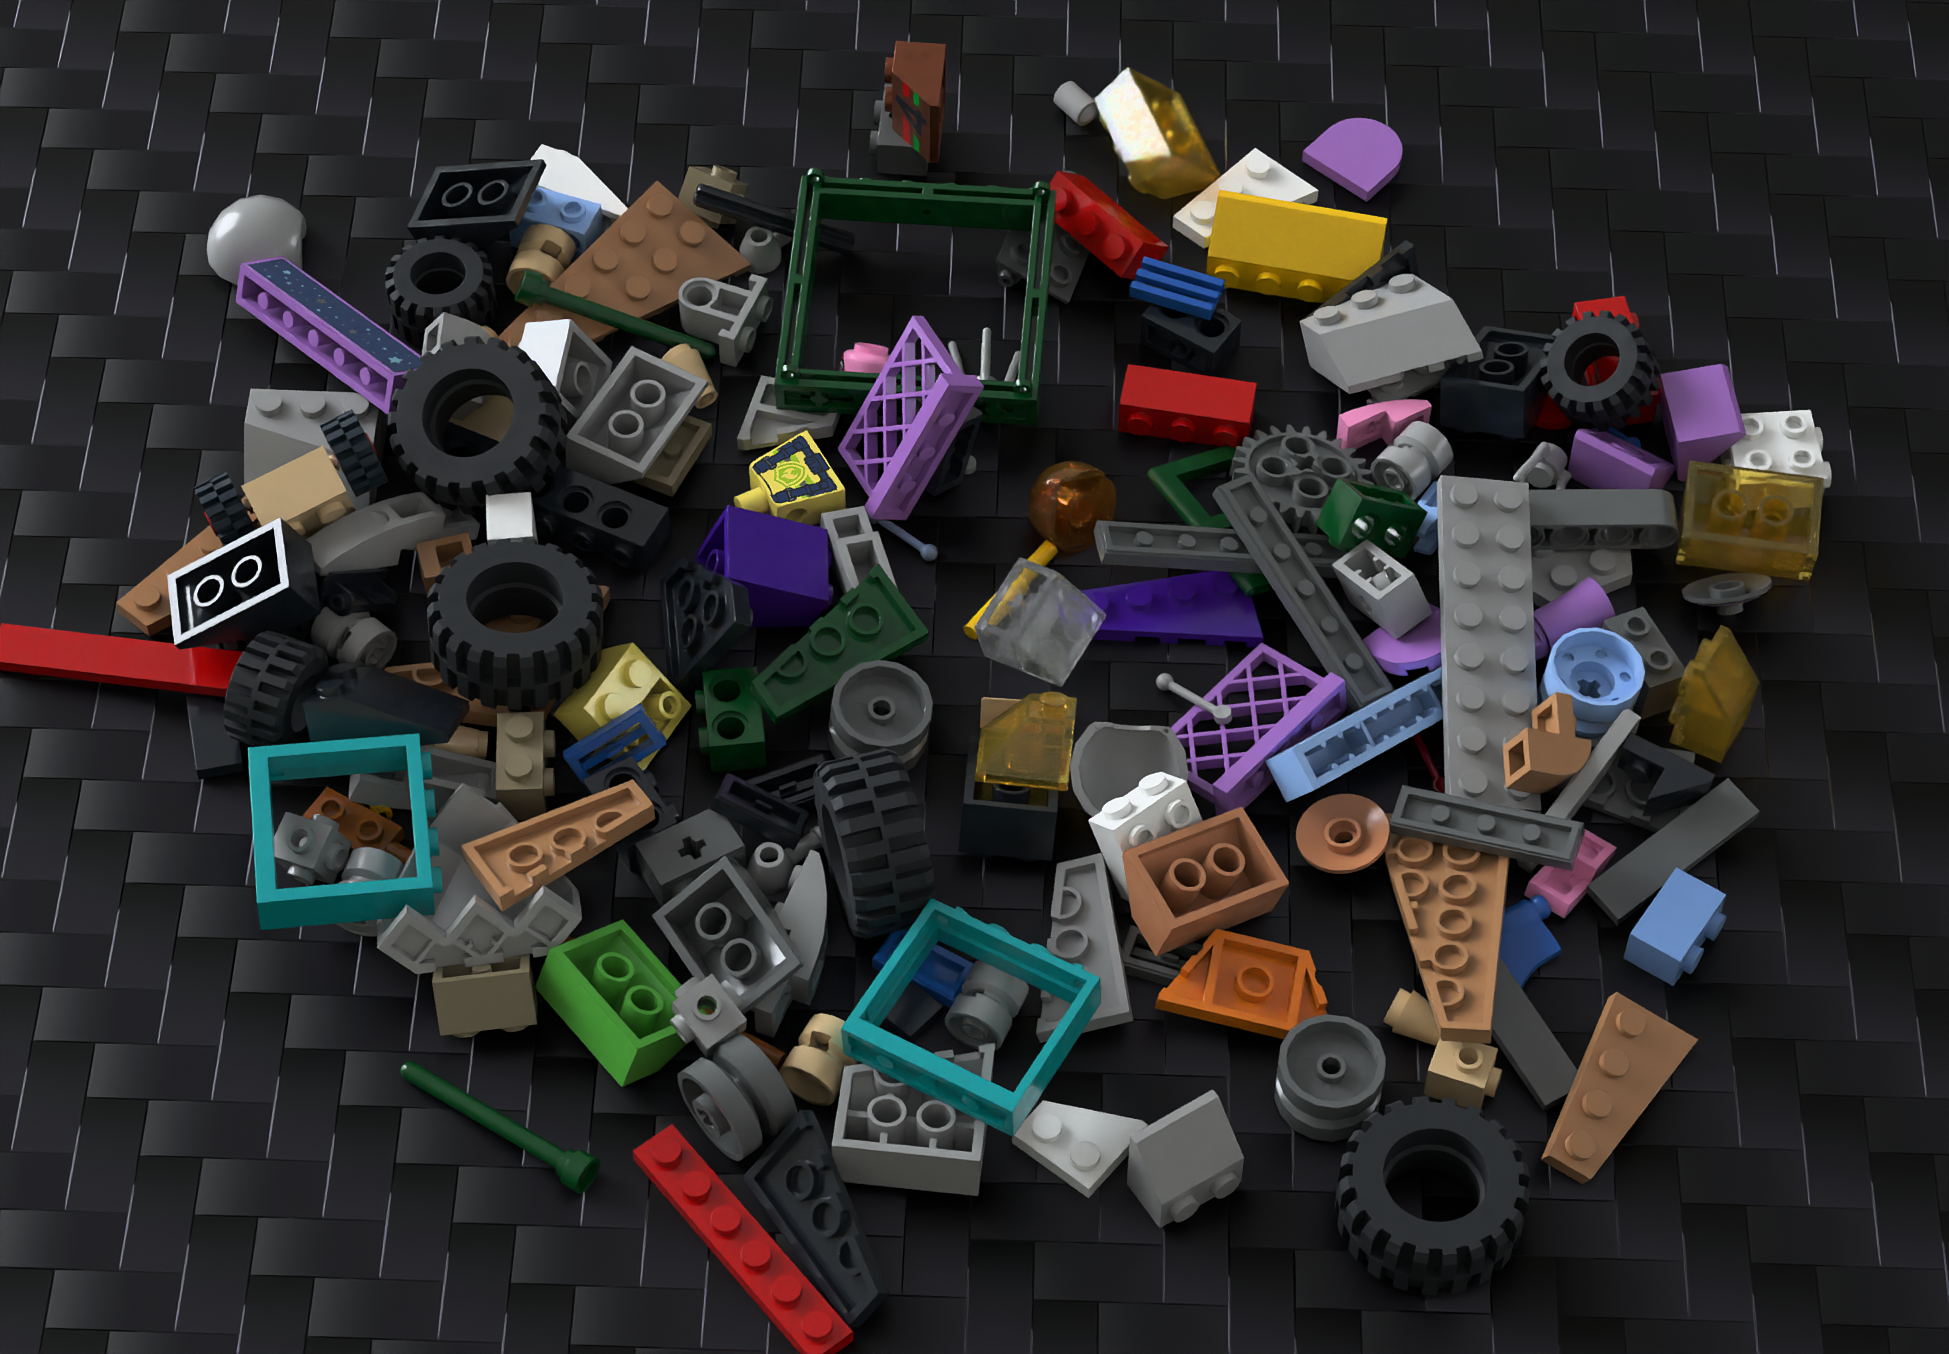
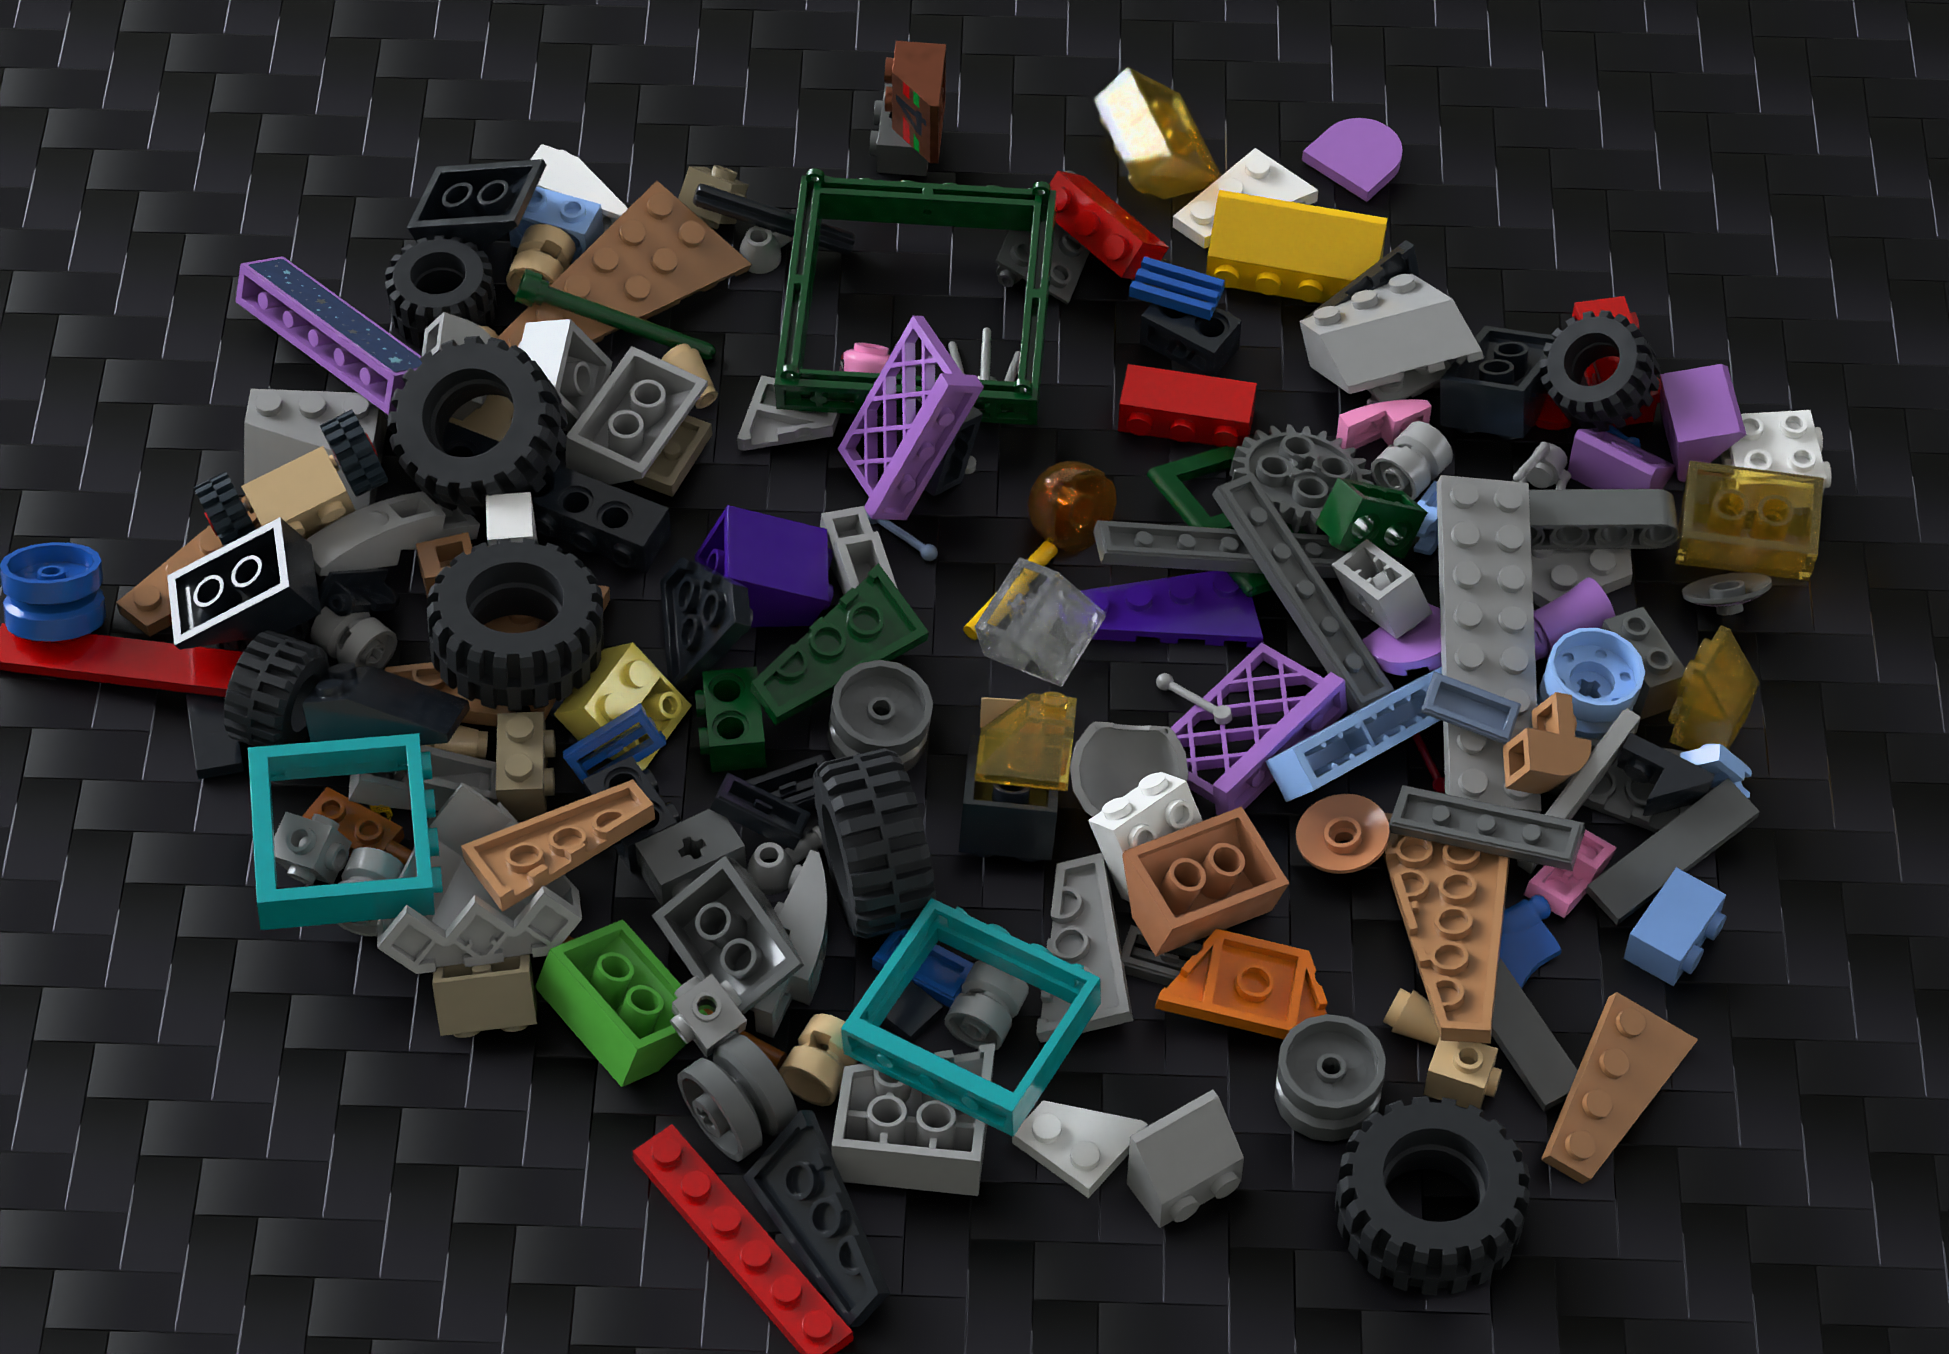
(53, 591): none -> blue wheel
(255, 231): light grey cylinder -> none
(575, 1168): dark green piece -> none
(725, 313): light grey pin -> none
(793, 483): torso -> none
(1076, 103): light grey hinge -> none
(1471, 708): none -> sand blue tile
(1720, 762): none -> light blue plate

